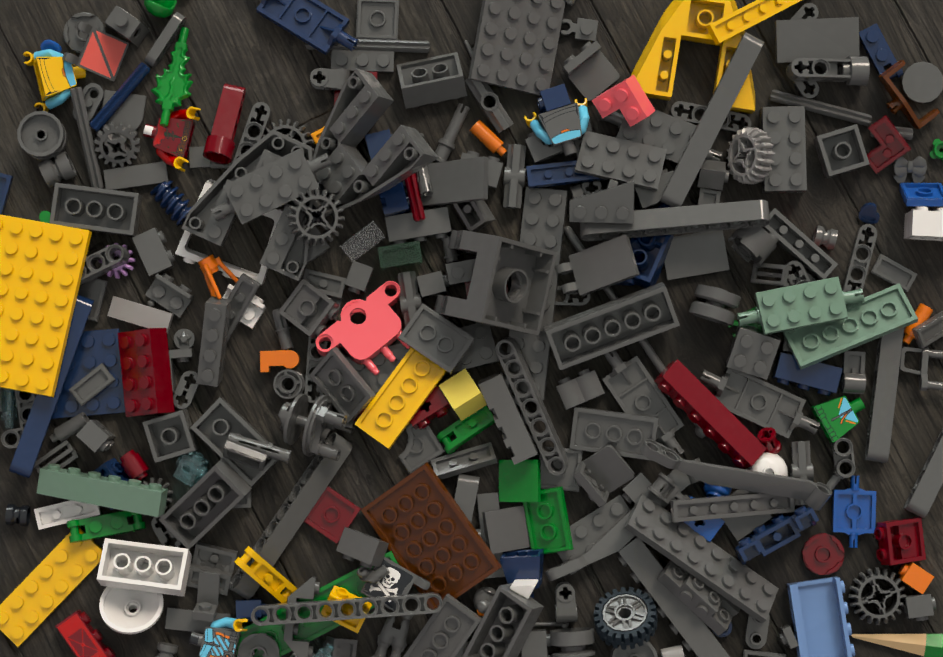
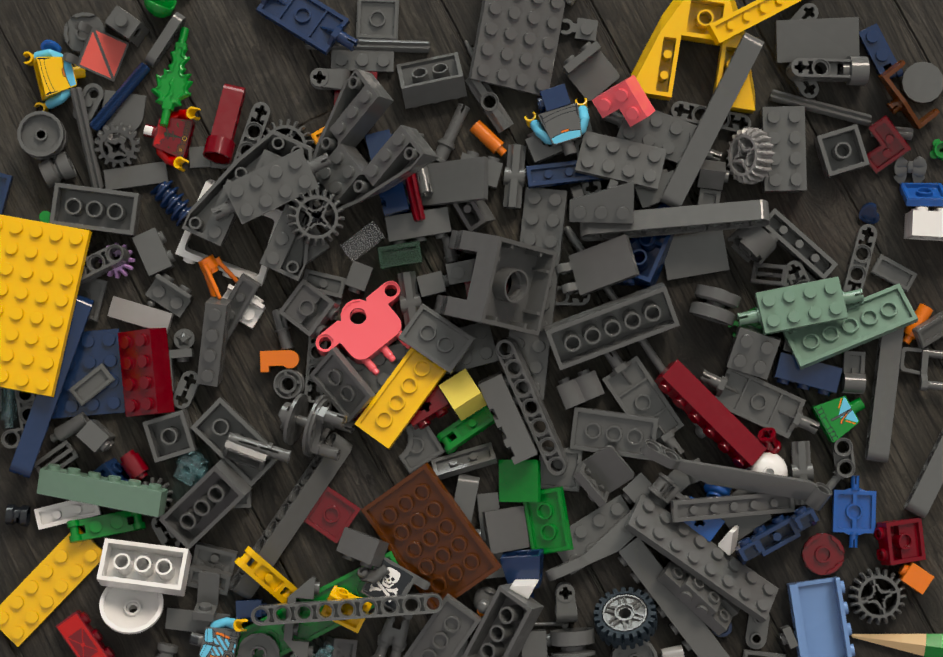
(729, 542): none -> white slope
(827, 238): dark grey wheel -> none
(919, 606): dark grey brick -> none

